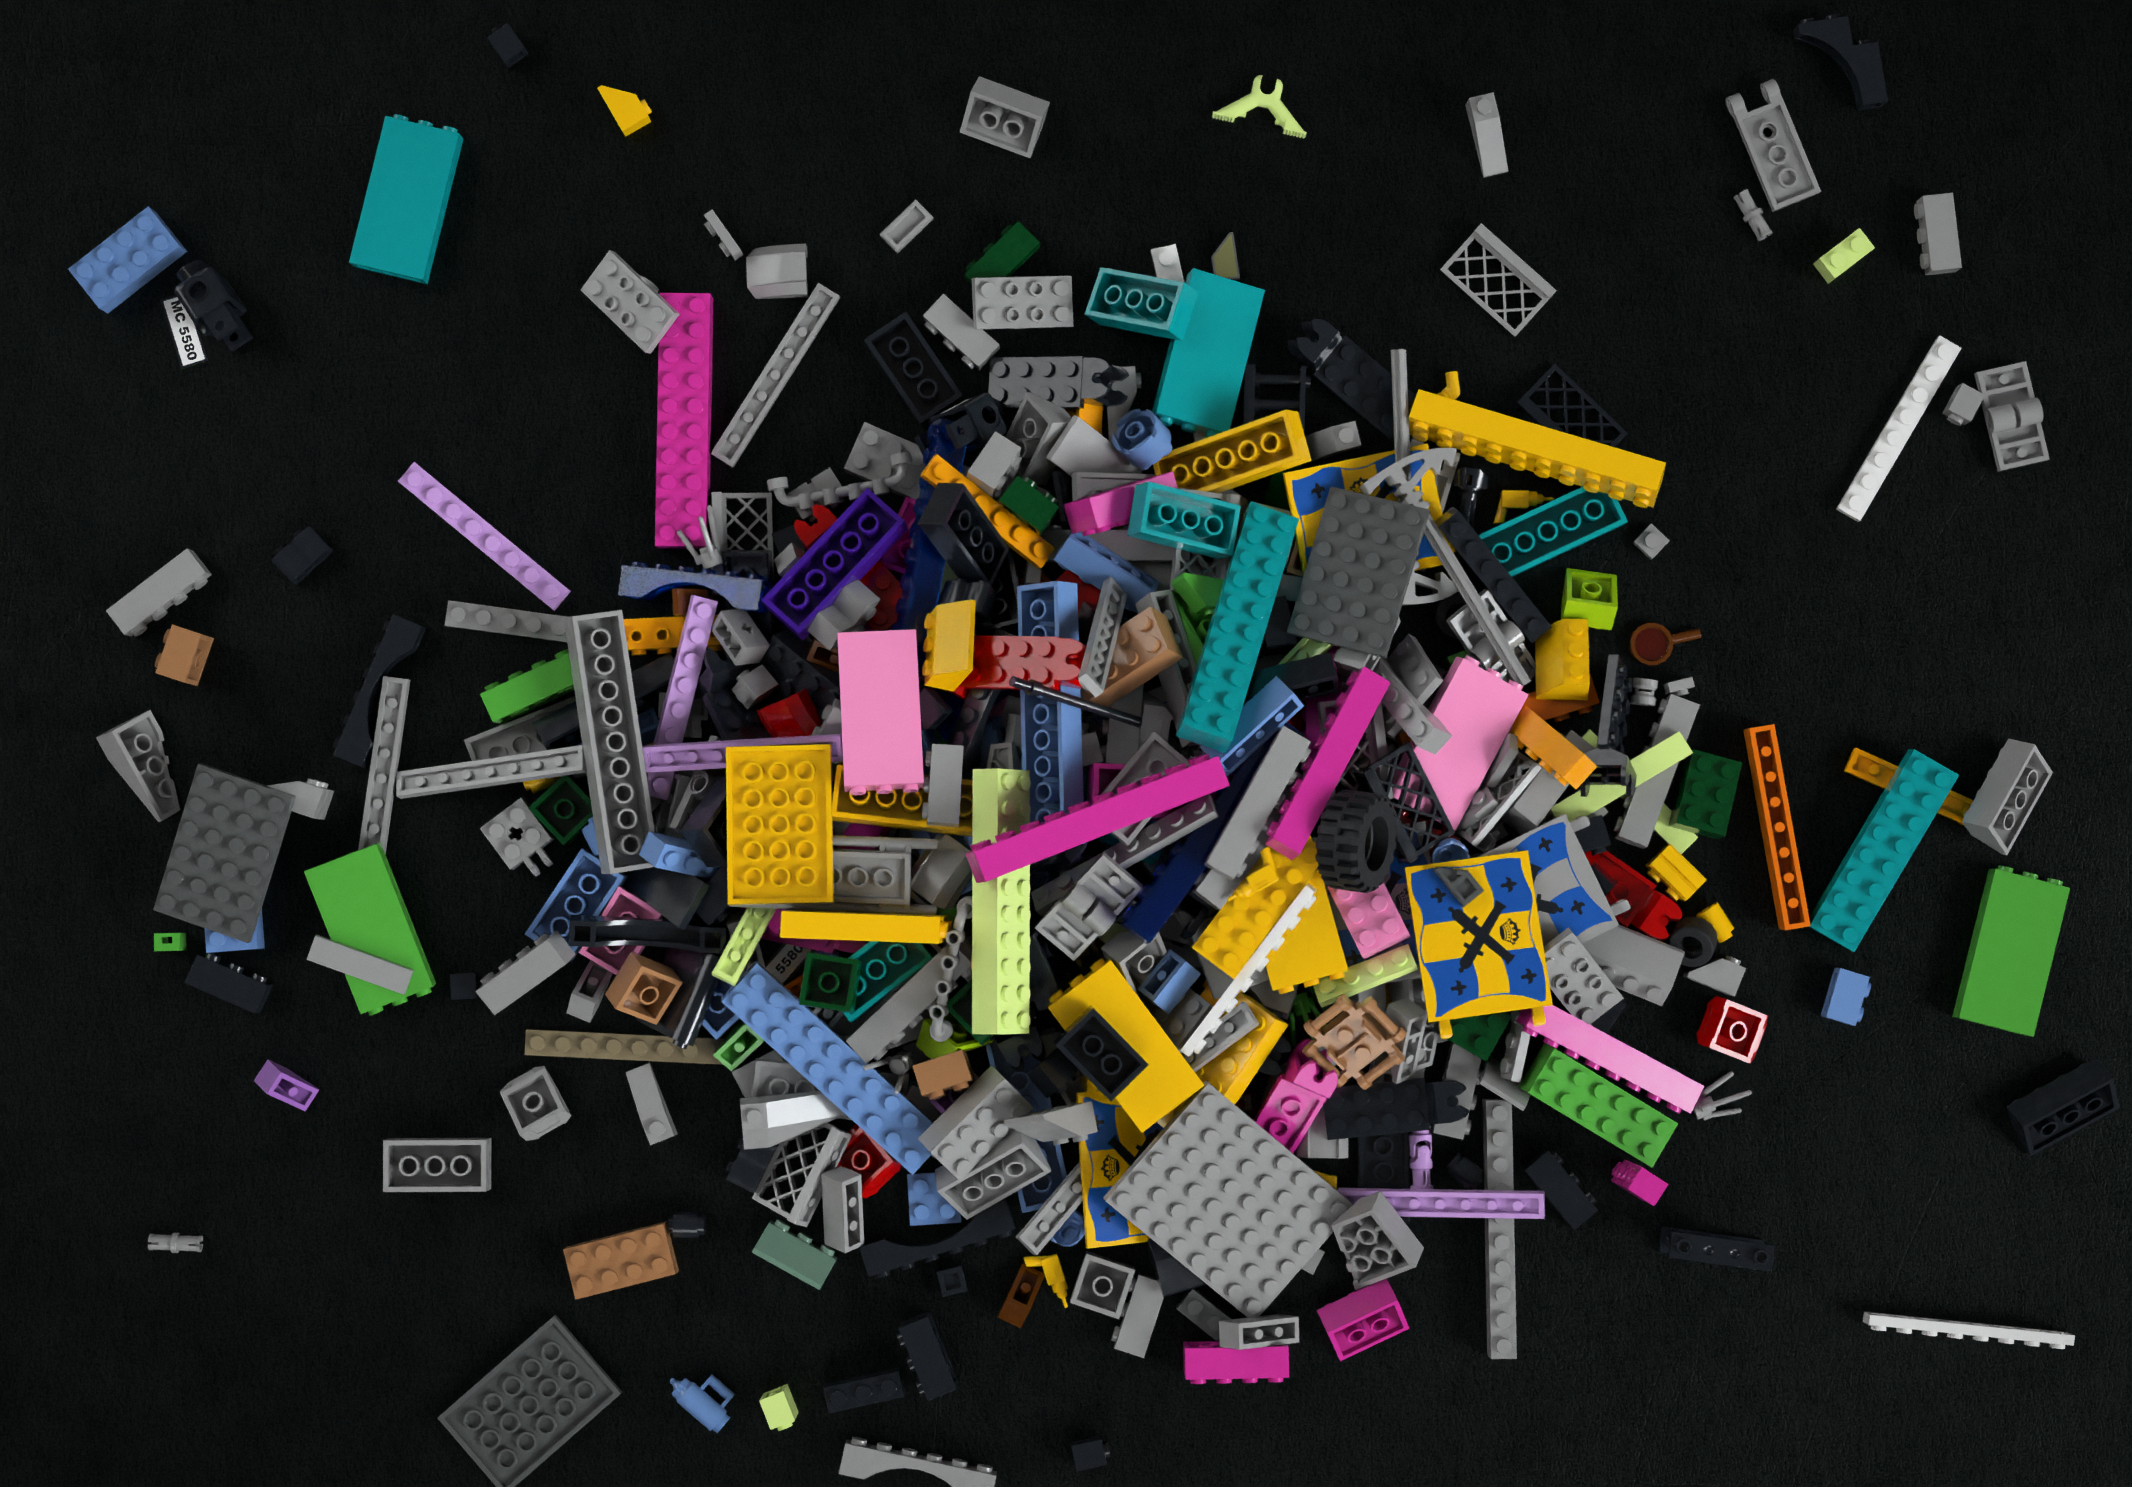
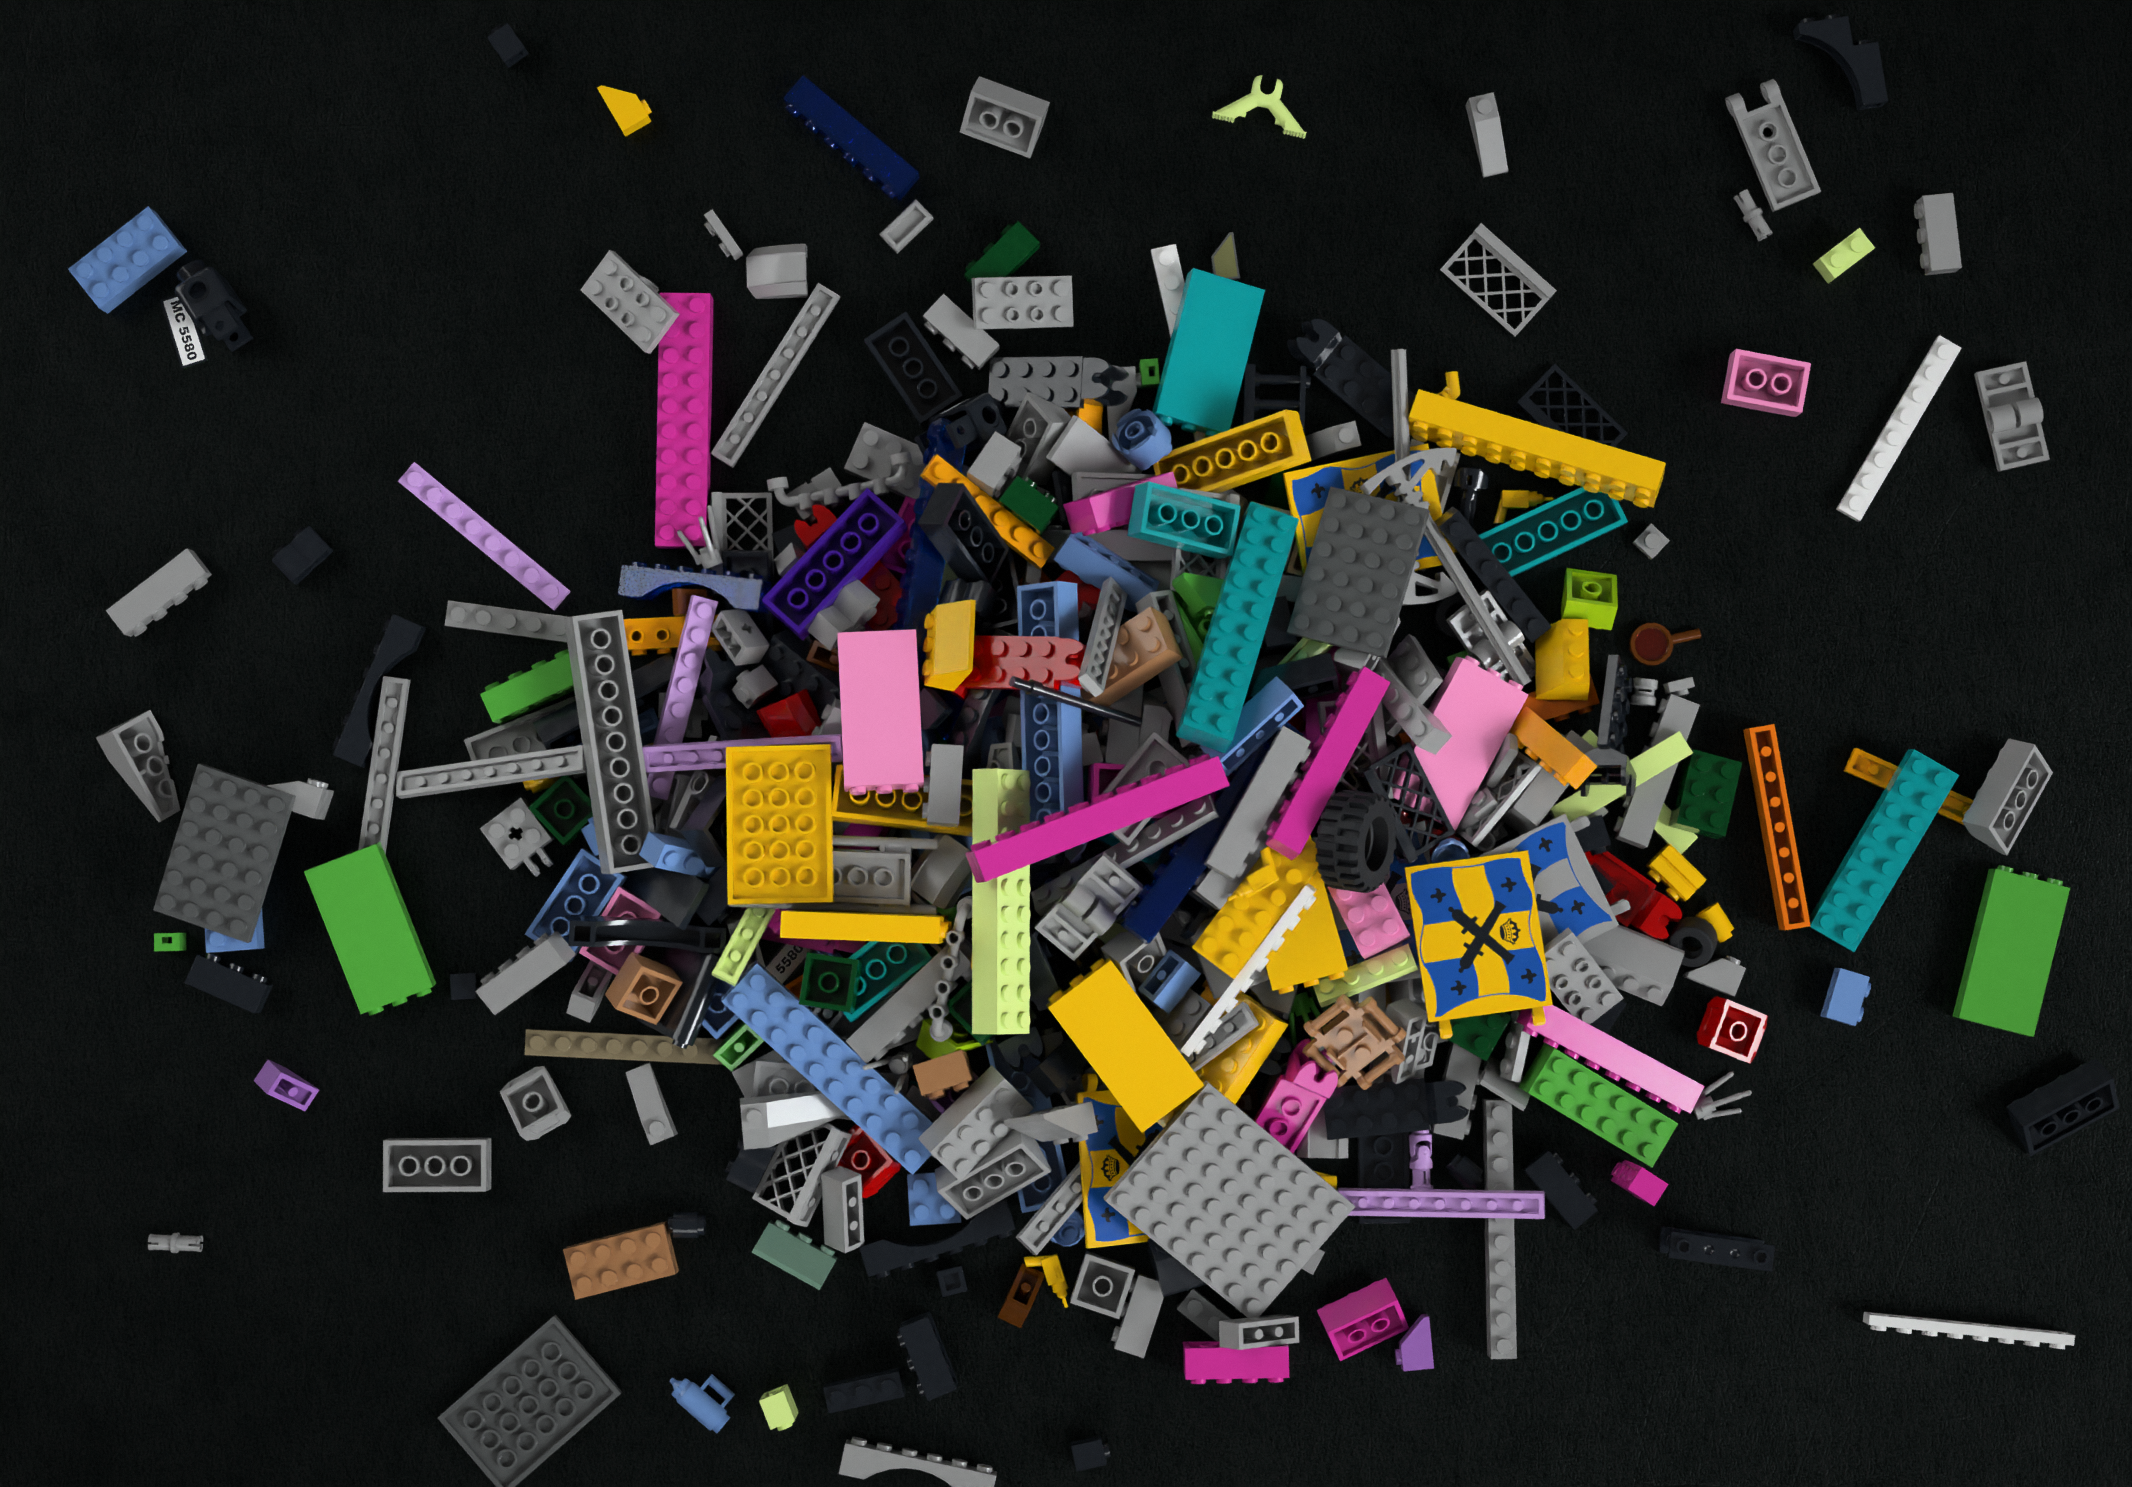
(183, 655): medium nougat brick -> none
(360, 964): light grey tile -> none
(406, 199): teal brick -> none
(851, 138): none -> clear blue brick
(1100, 1053): black brick -> none
(1141, 303): teal brick -> none
(1145, 366): none -> bright green piece
(1375, 1241): light grey wedge -> none
(1416, 1346): none -> medium lavender slope
(1459, 883): dark grey tile -> none
(1766, 383): none -> bright pink brick
(1963, 404): light grey brick -> none

